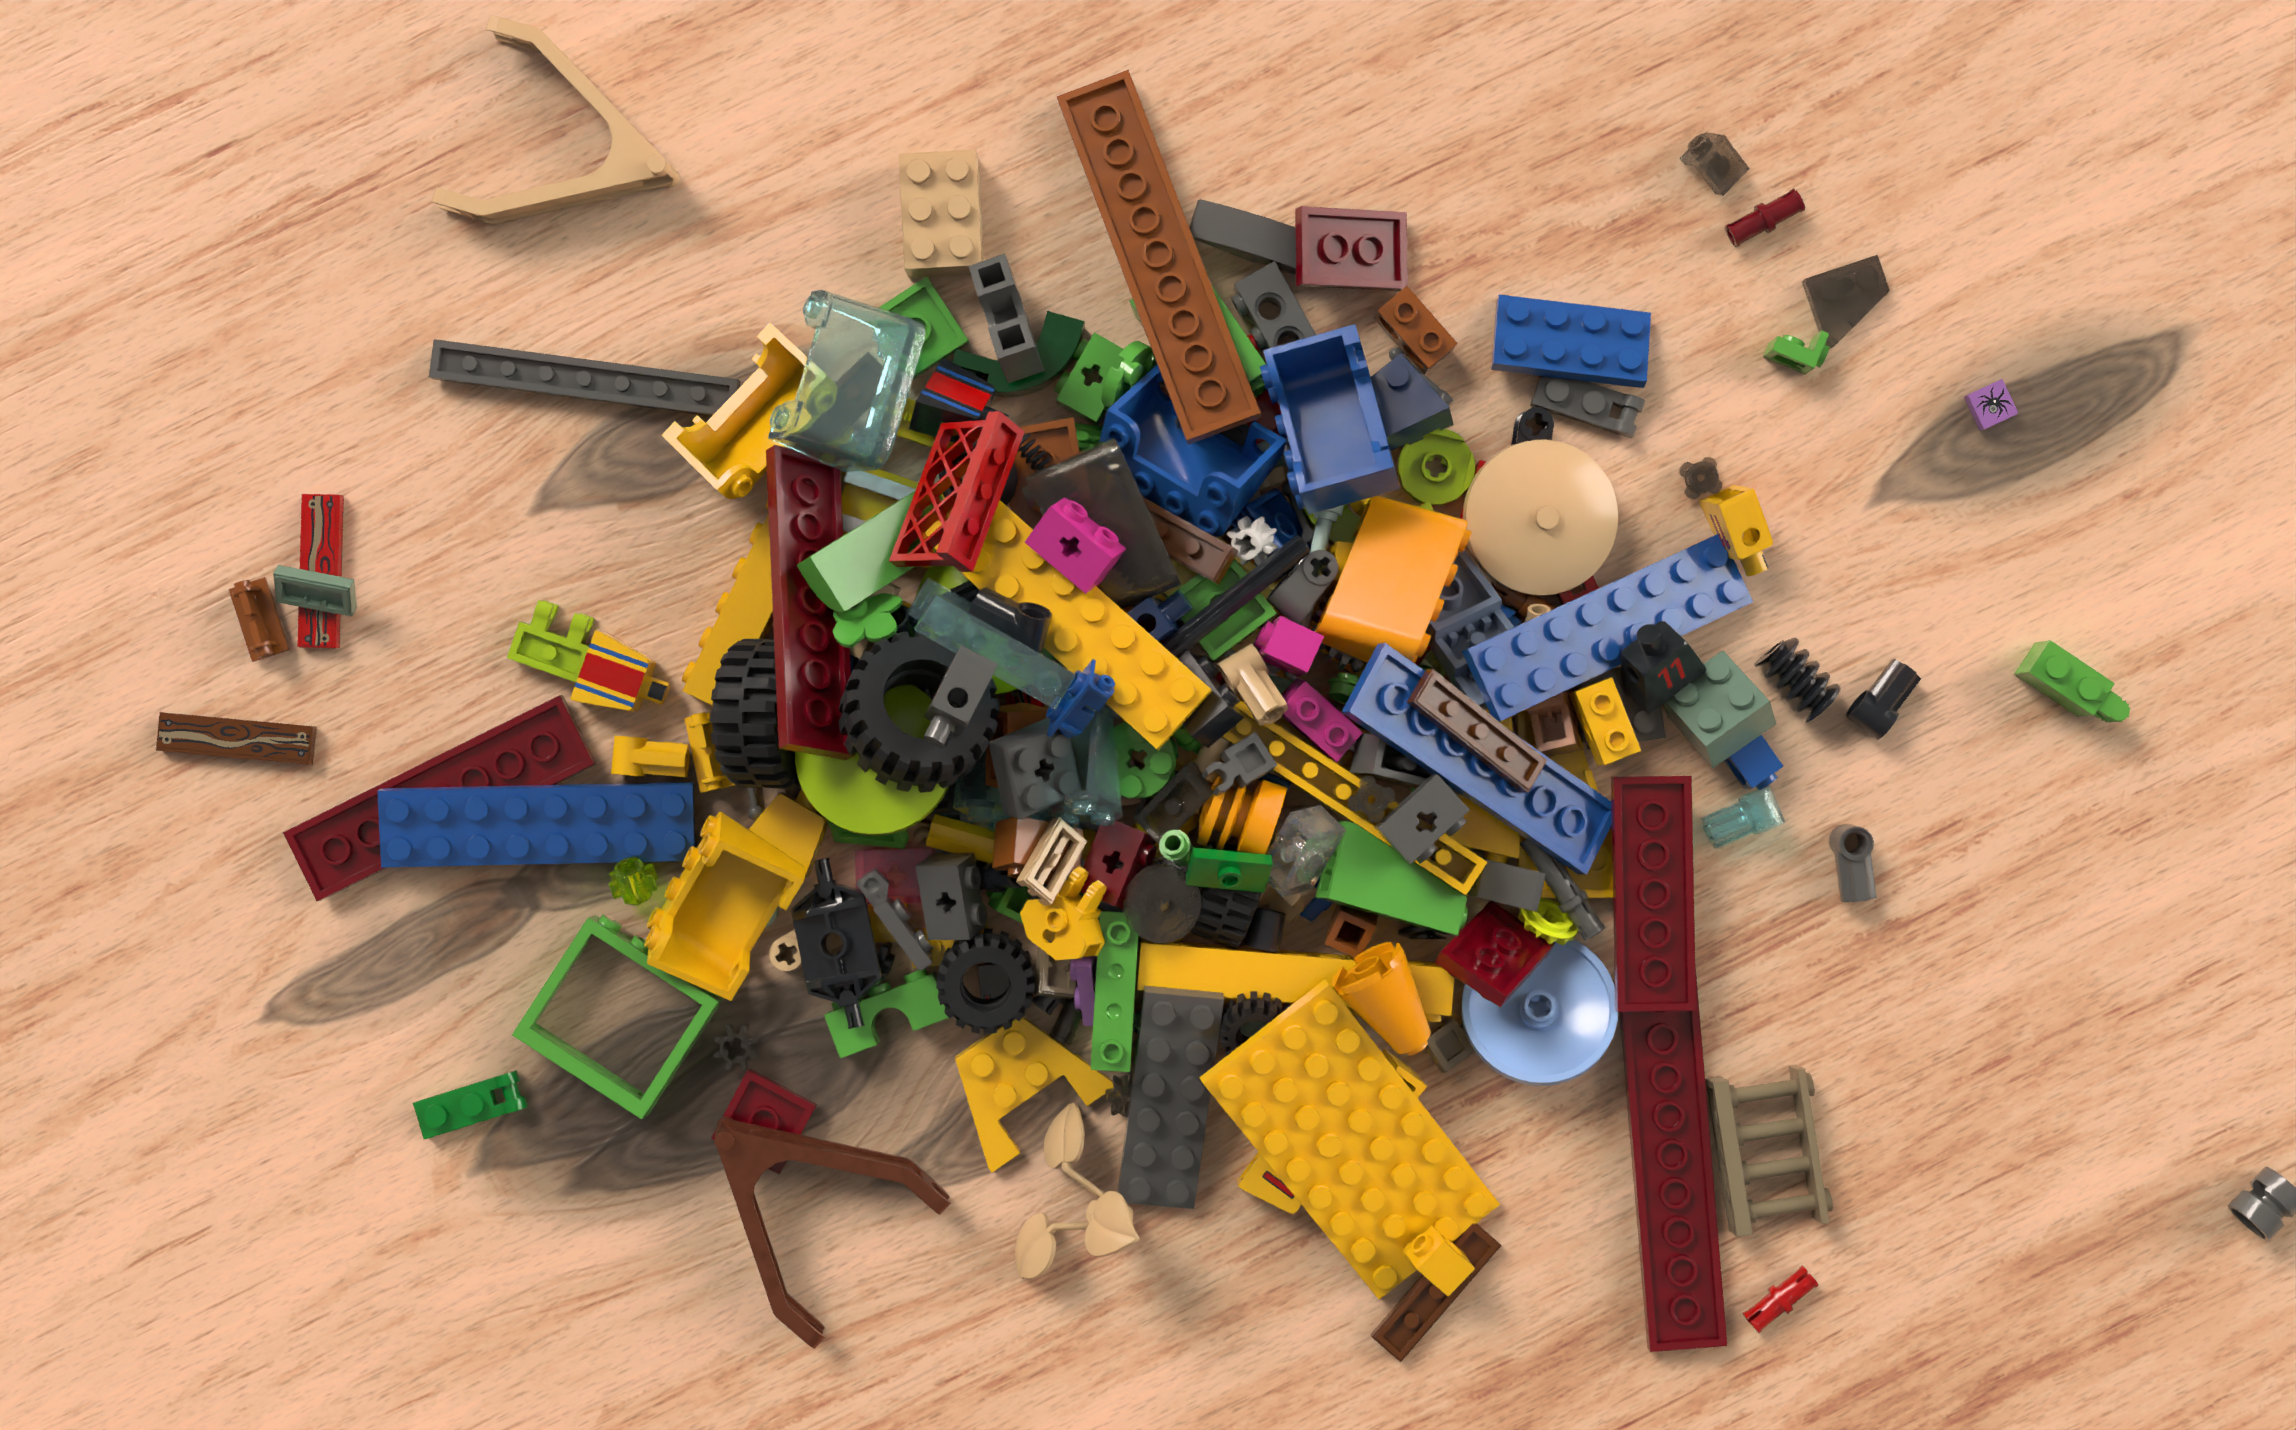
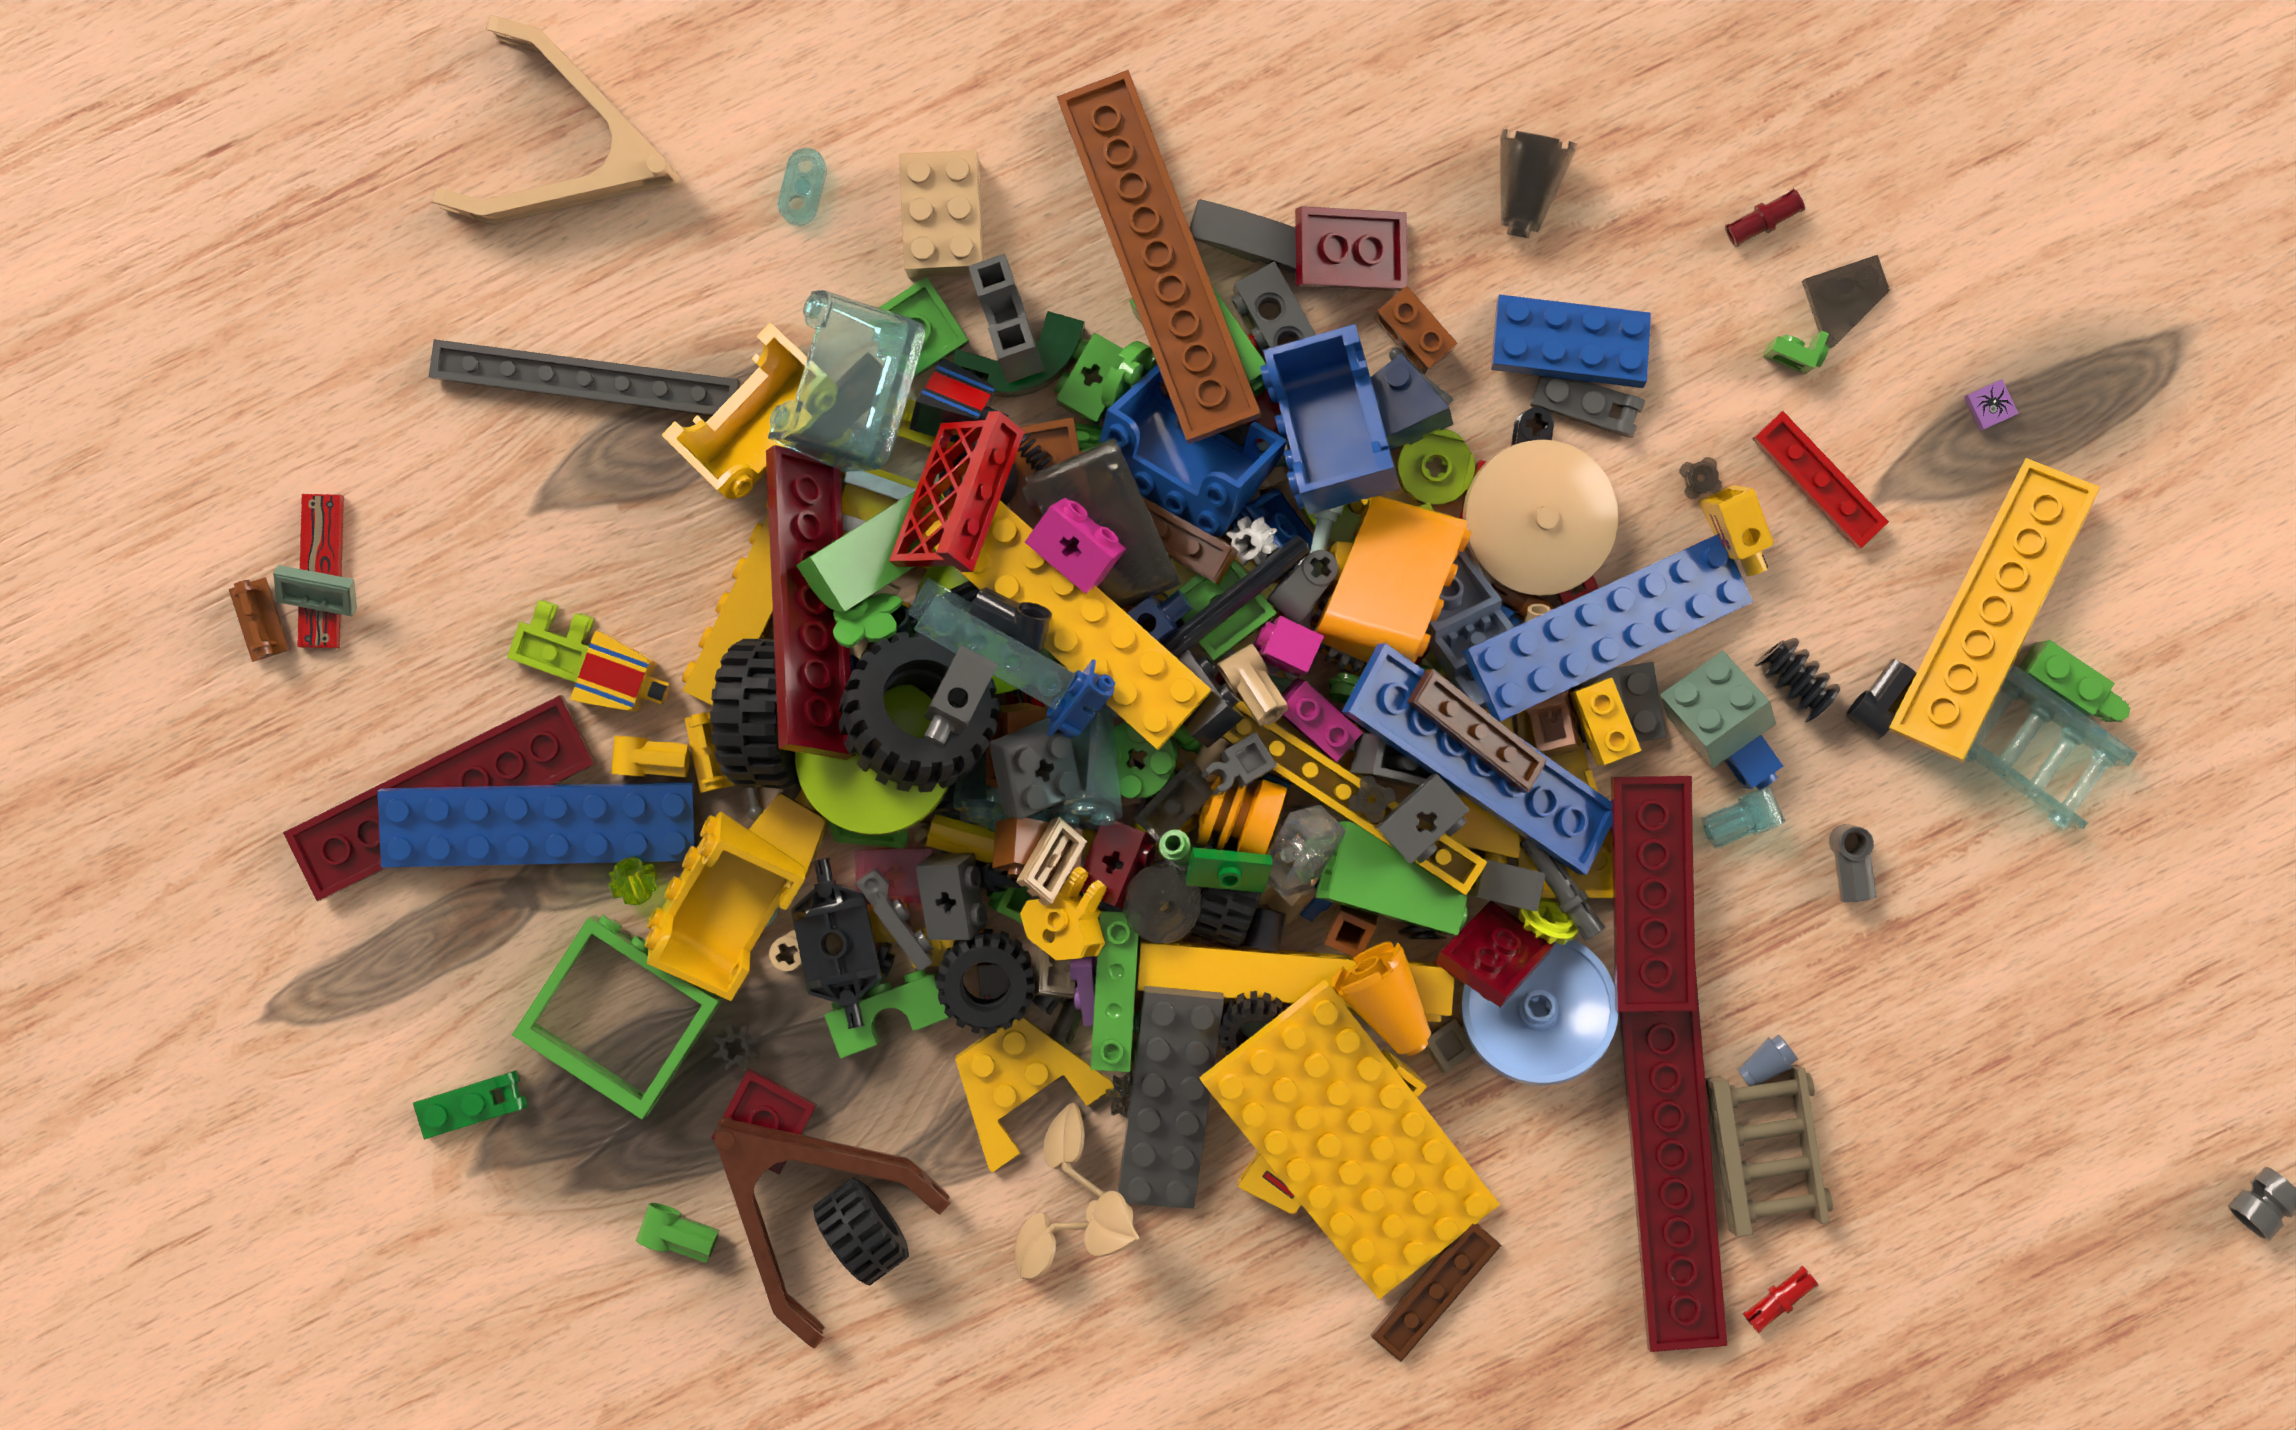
(236, 738): reddish brown tile -> none
(667, 1230): none -> bright green piece
(802, 185): none -> clear light blue plate
(860, 1231): none -> black tyre
(1307, 533): dark grey hinge -> none
(1439, 1260): yellow brick -> none
(1530, 178): none -> clear smoke cone
(1658, 666): black torso -> none
(1715, 161): clear smoke bracket -> none
(1768, 1061): none -> sand blue cone
(1820, 480): none -> red plate
(1994, 609): none -> yellow plate
(2076, 730): none -> clear light blue fence

